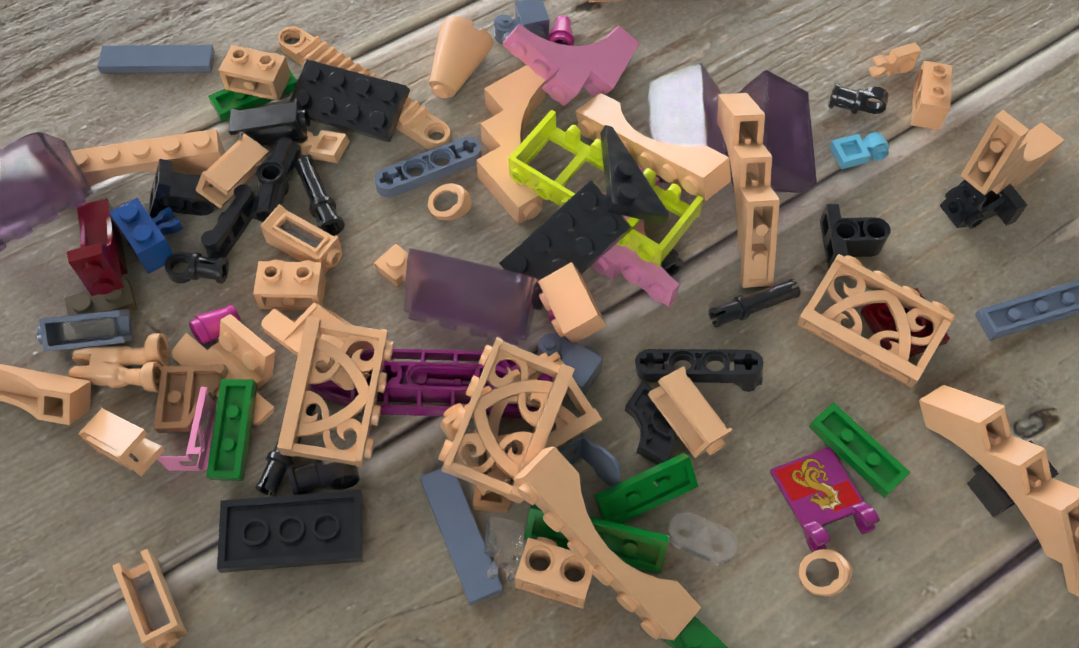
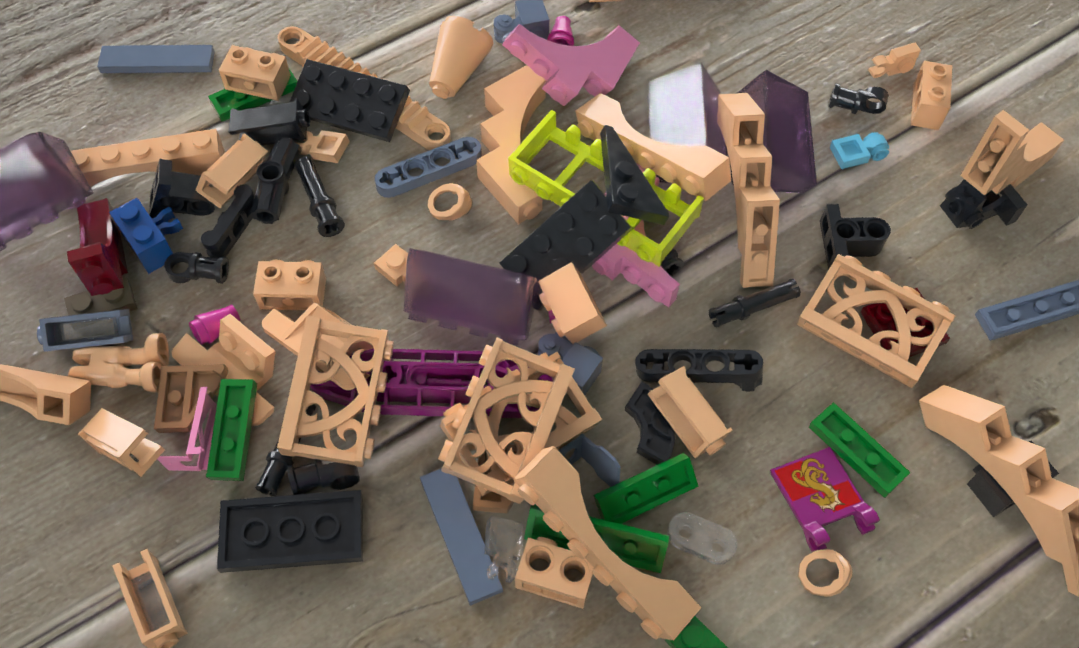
(301, 238): light nougat window -> none

